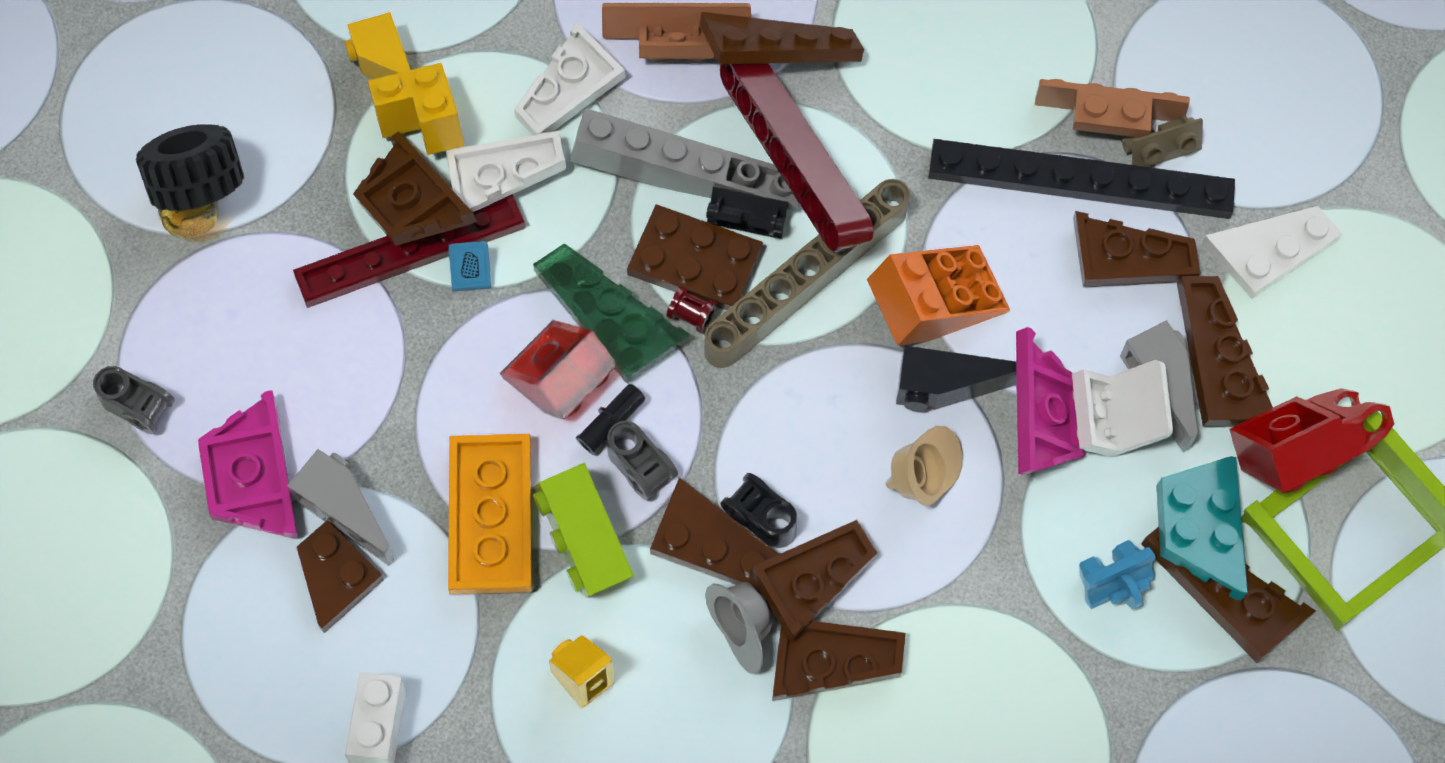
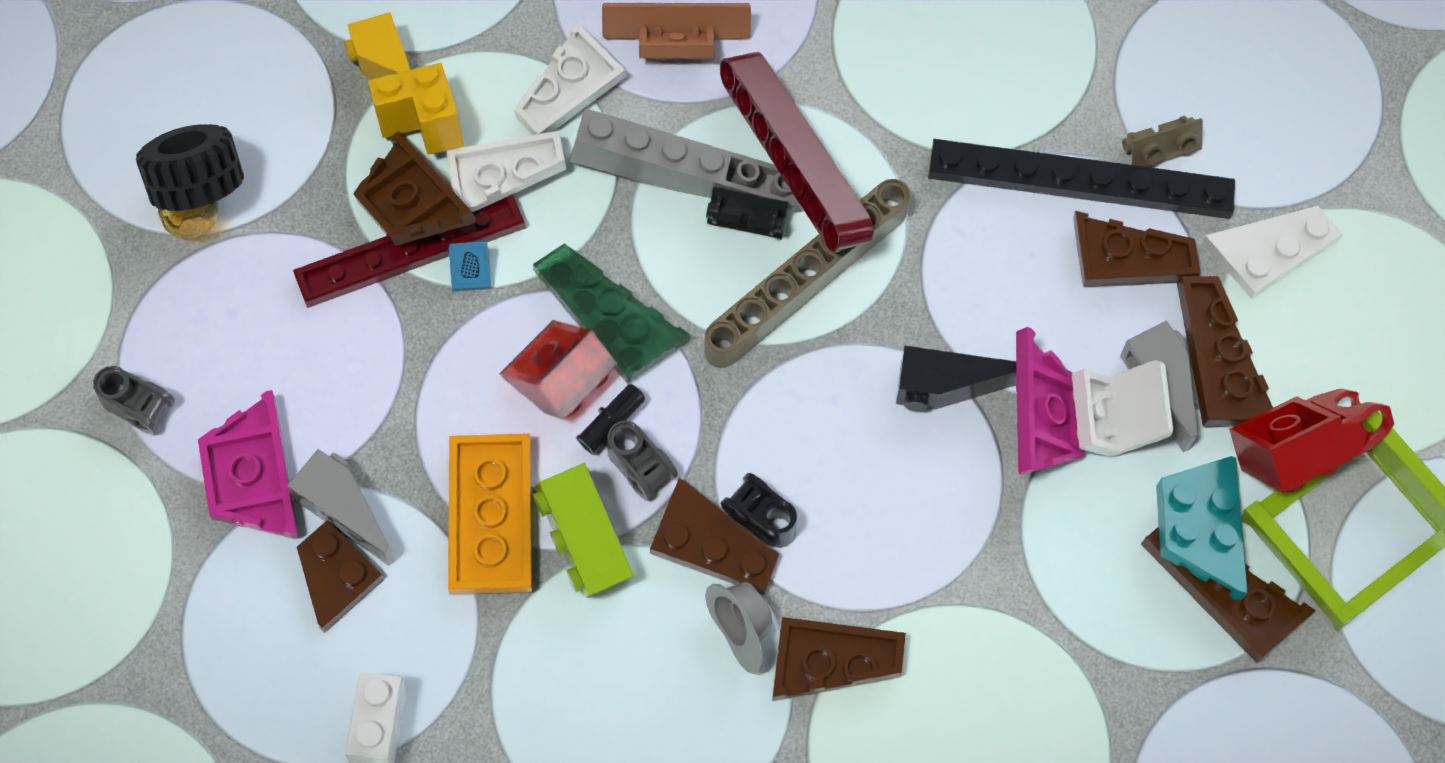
(582, 669): yellow slope -> none
(691, 309): dark red bush -> none
(694, 255): reddish brown plate -> none
(773, 41): reddish brown wing -> none
(812, 575): reddish brown wing -> none
(927, 466): tan piece -> none
(935, 292): orange slope -> none
(1110, 108): nougat bracket -> none
(1119, 580): dark azure hips -> none

